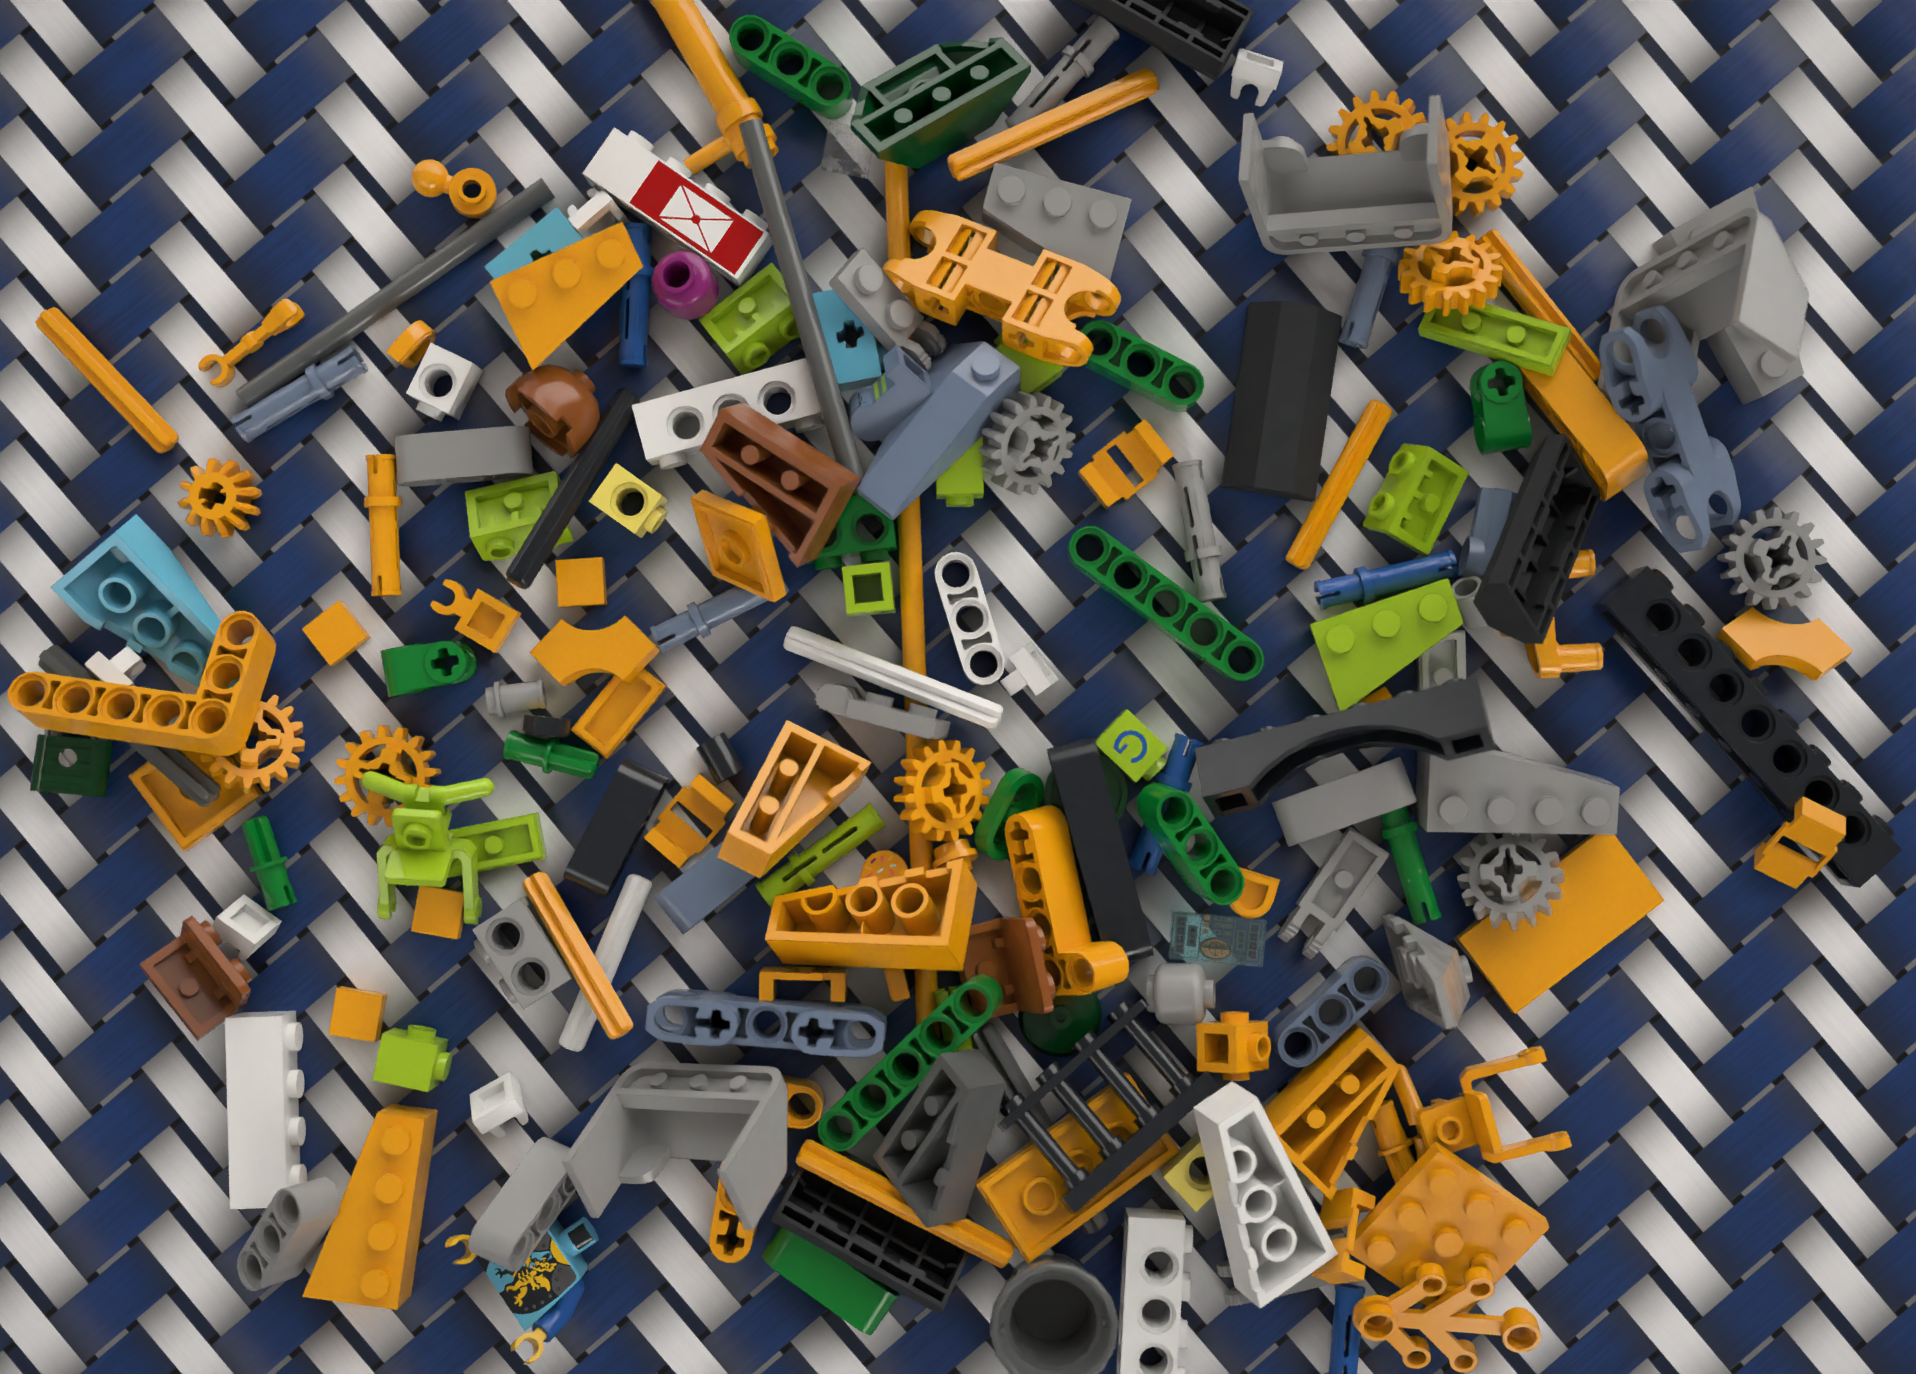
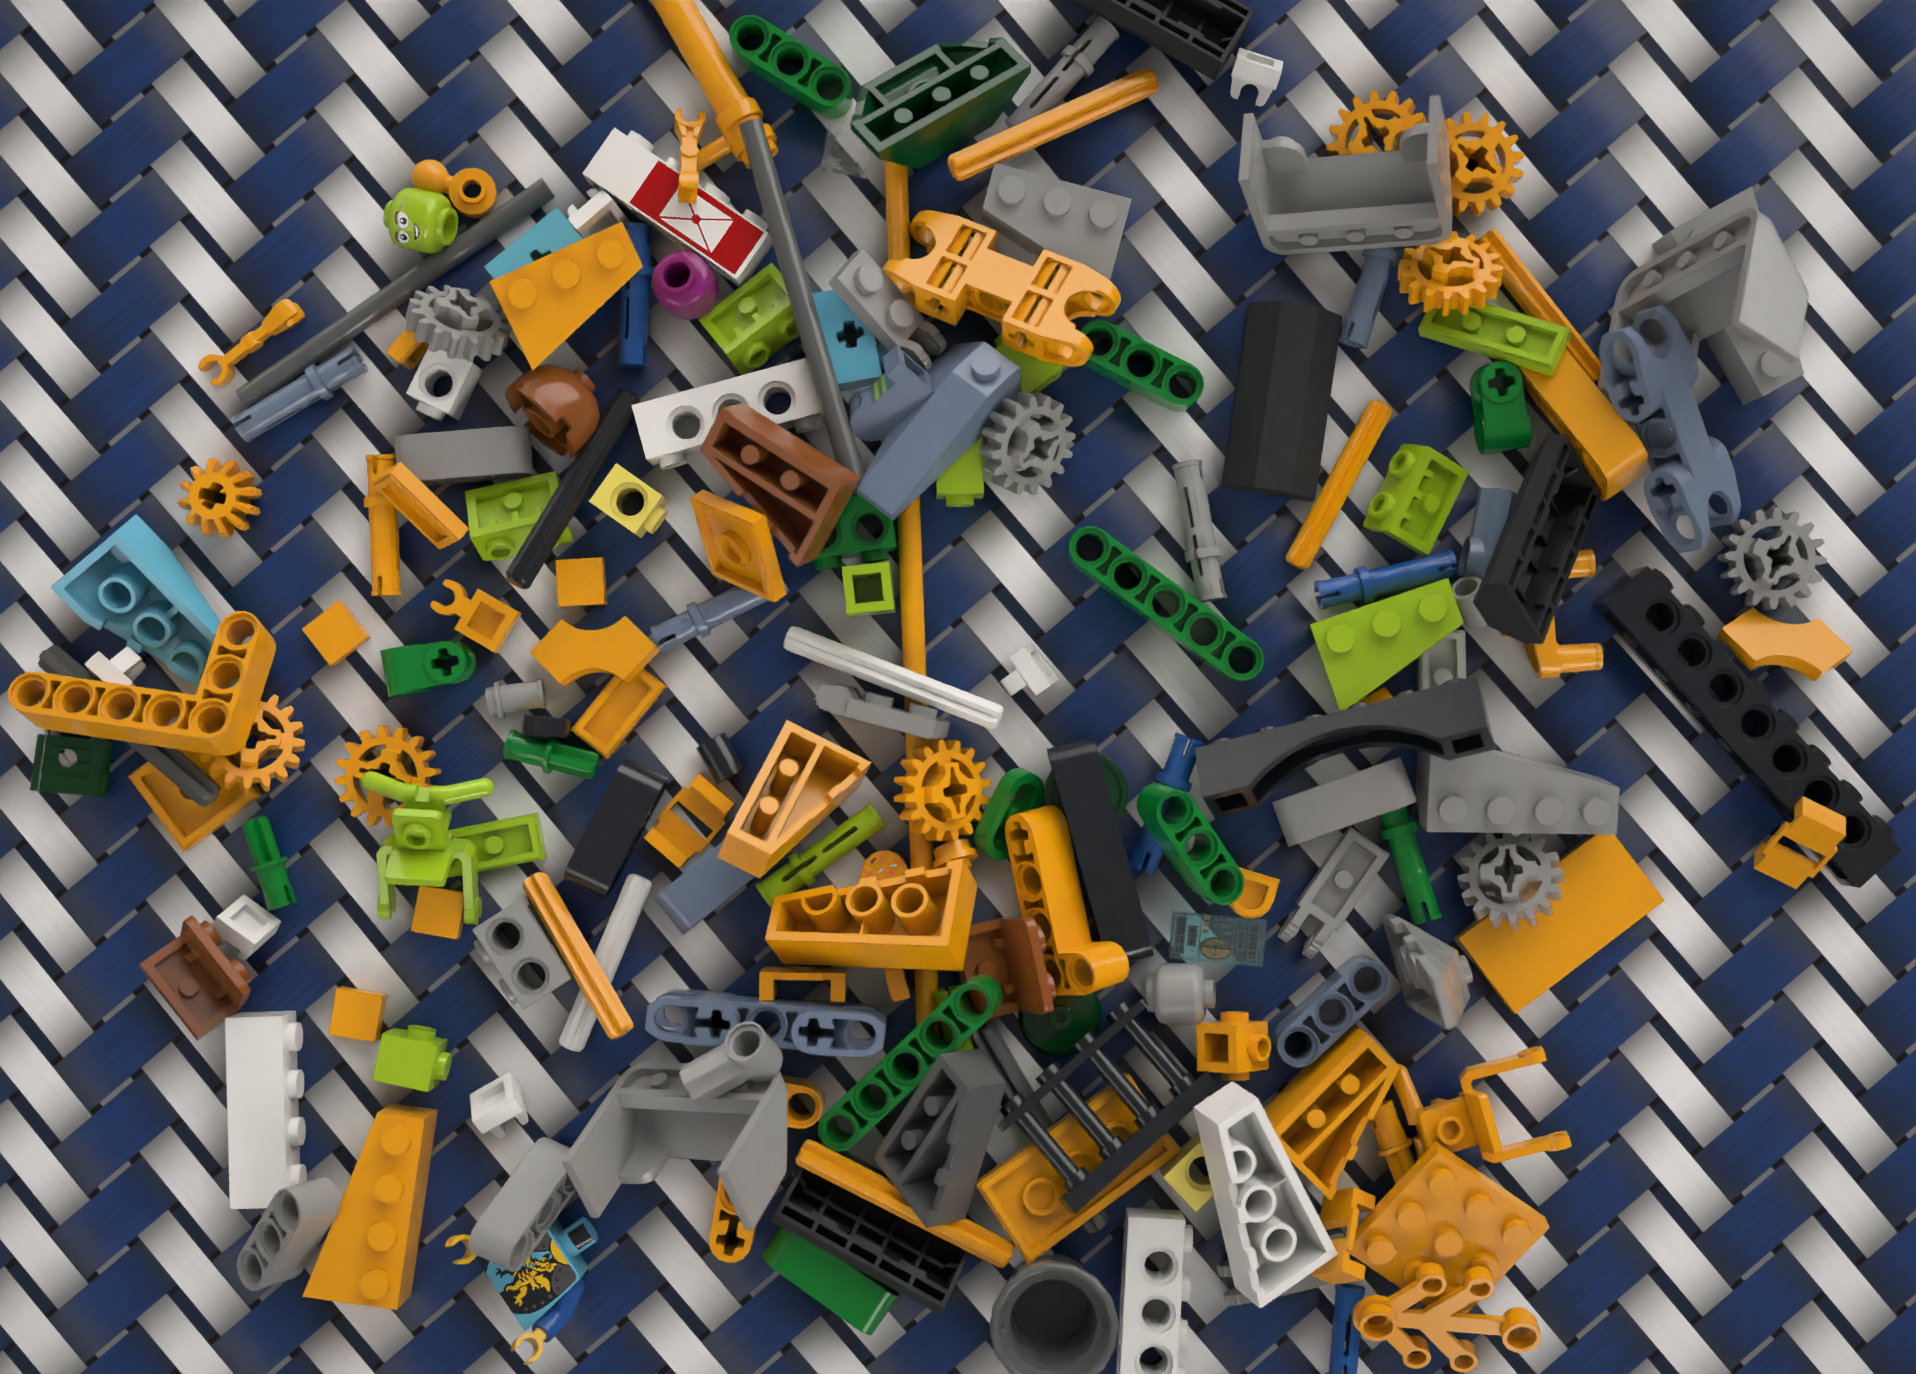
(107, 380): light orange axle -> none
(420, 506): none -> light orange tile
(421, 220): none -> lime head
(457, 323): none -> light grey gear
(689, 136): none -> light orange piece
(732, 1063): none -> light grey piece
(969, 596): white beam -> none
(1132, 747): lime brick -> none
(1141, 448): light orange piece -> none

